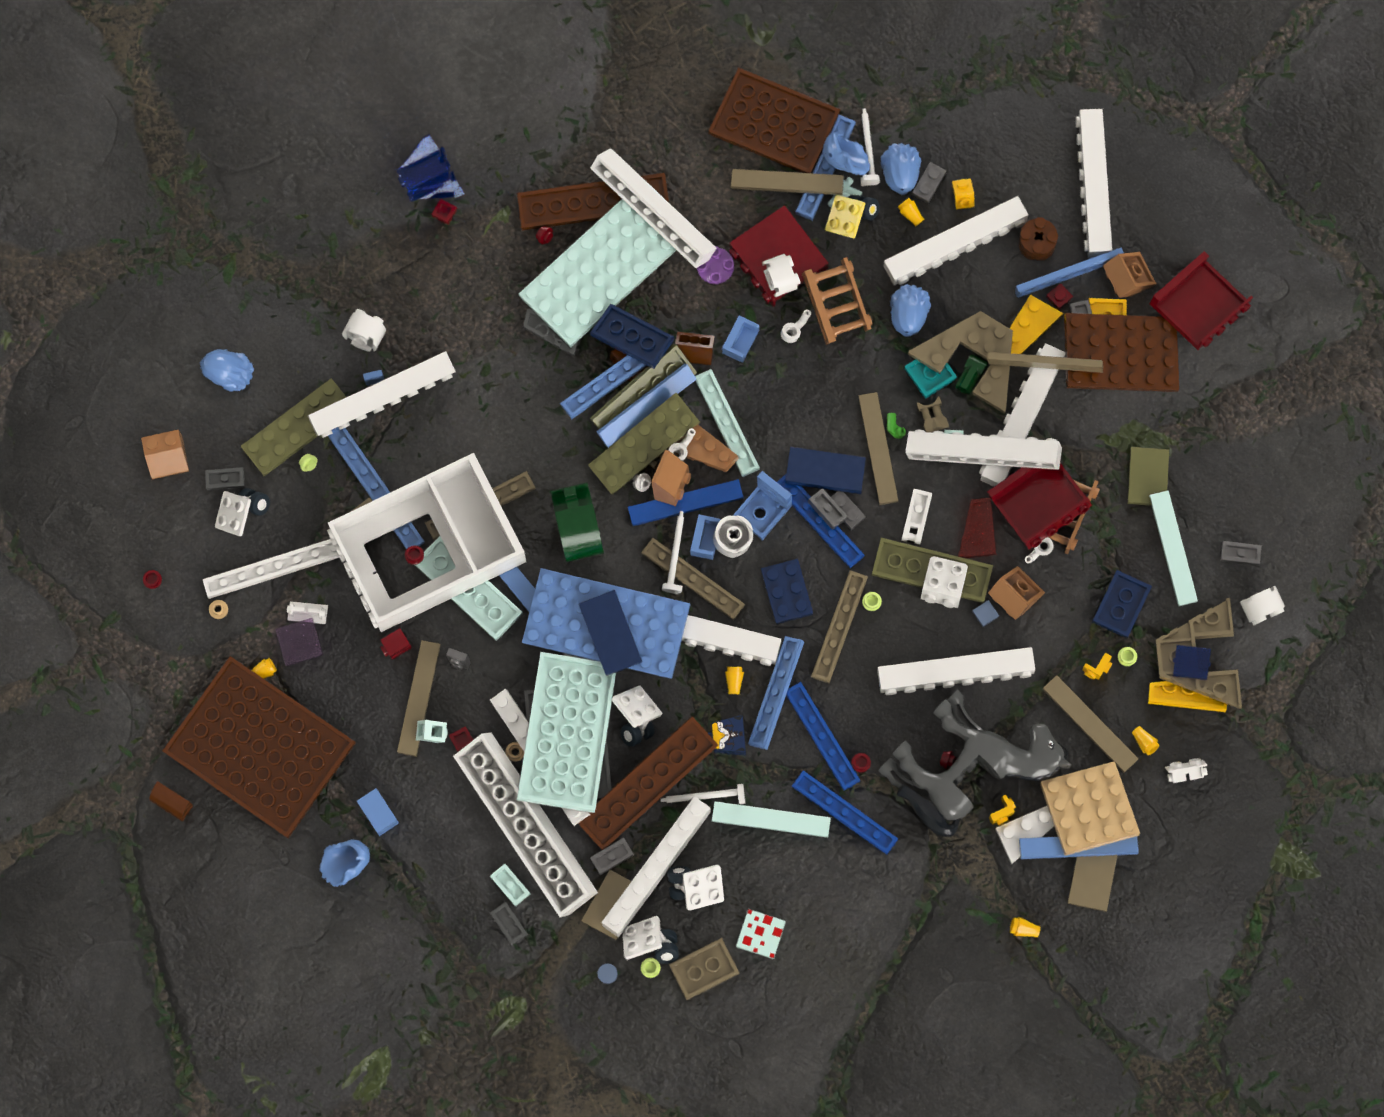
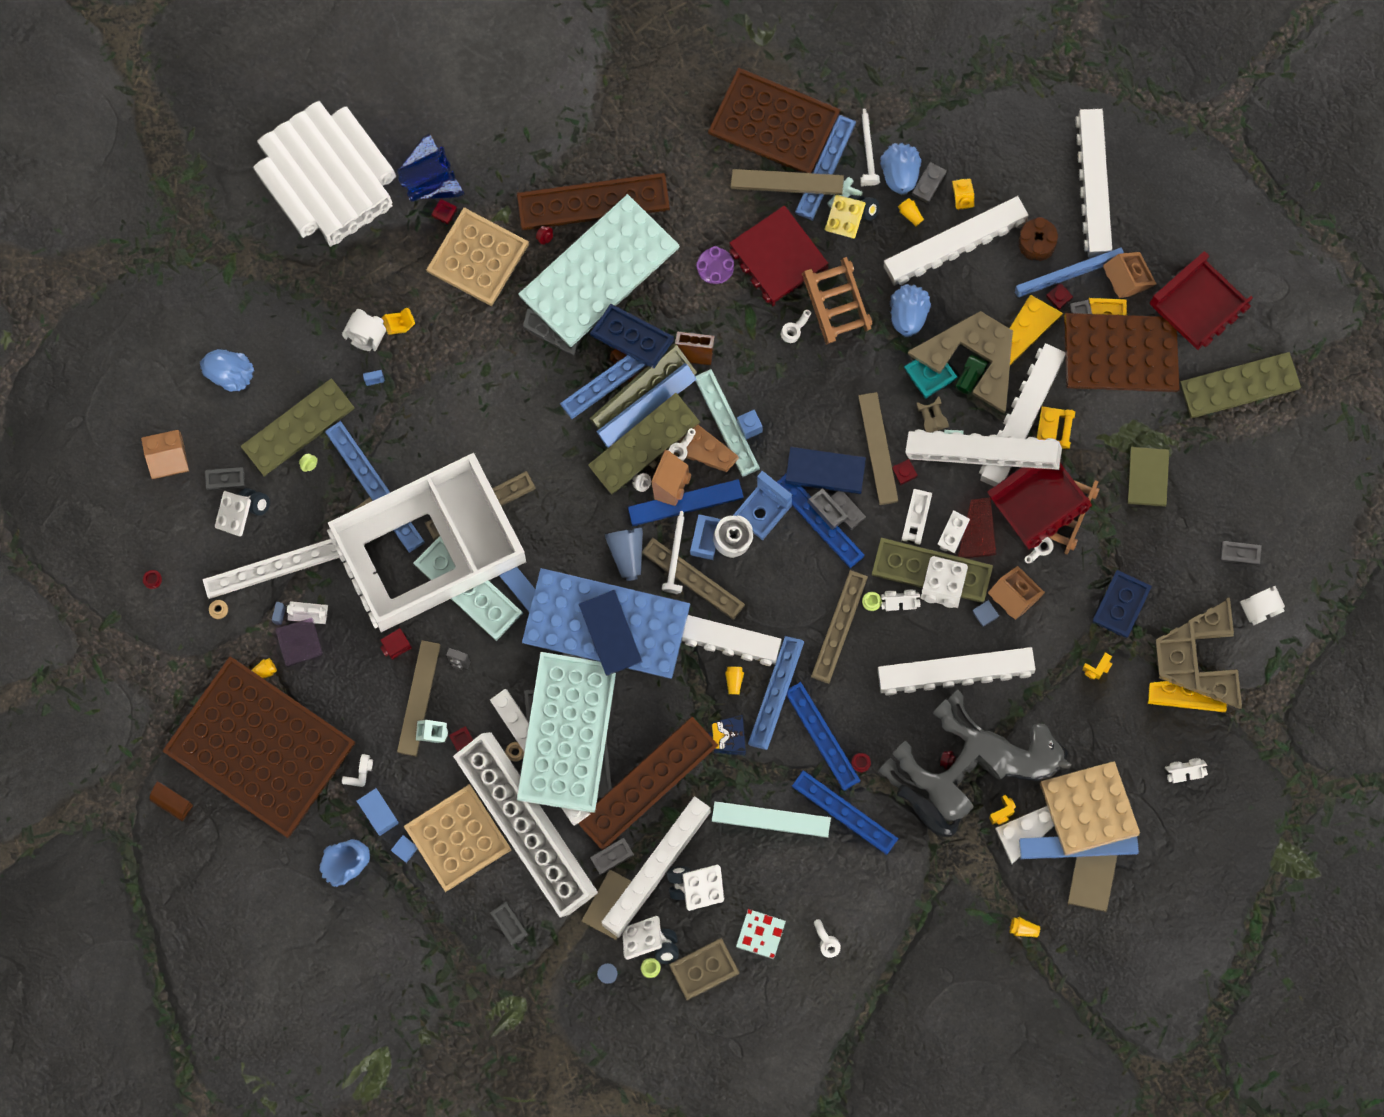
(278, 613): none -> sand blue tile
(325, 172): none -> white panel
(364, 766): none -> white plate
(380, 394): white brick -> none
(398, 322): none -> yellow bracket
(404, 849): none -> medium blue tile
(414, 555): dark red plate -> none
(457, 838): none -> tan plate
(477, 256): none -> tan plate
(510, 885): light aqua plate -> none
(576, 522): dark green animal -> none
(627, 551): none -> sand blue cone
(639, 712): white plate -> none
(653, 208): white brick -> none
(707, 795): white piece -> none
(740, 339): medium blue panel -> none
(750, 424): none -> medium blue brick
(780, 274): white brick -> none
(786, 591): dark blue plate -> none
(826, 941): none -> white plate
(845, 155): medium blue piece -> none
(893, 599): none -> white hinge
(895, 430): bright green arm -> none
(904, 472): none -> dark red plate
(953, 532): none -> white hinge
(1045, 362): dark tan tile -> none
(1049, 424): none -> yellow plate
(1090, 724): dark tan tile -> none
(1127, 656): yellowish green plate -> none
(1146, 741): yellow cone -> none
(1173, 548): light aqua tile -> none
(1191, 662): clear blue piece -> none
(1240, 385): none -> olive plate

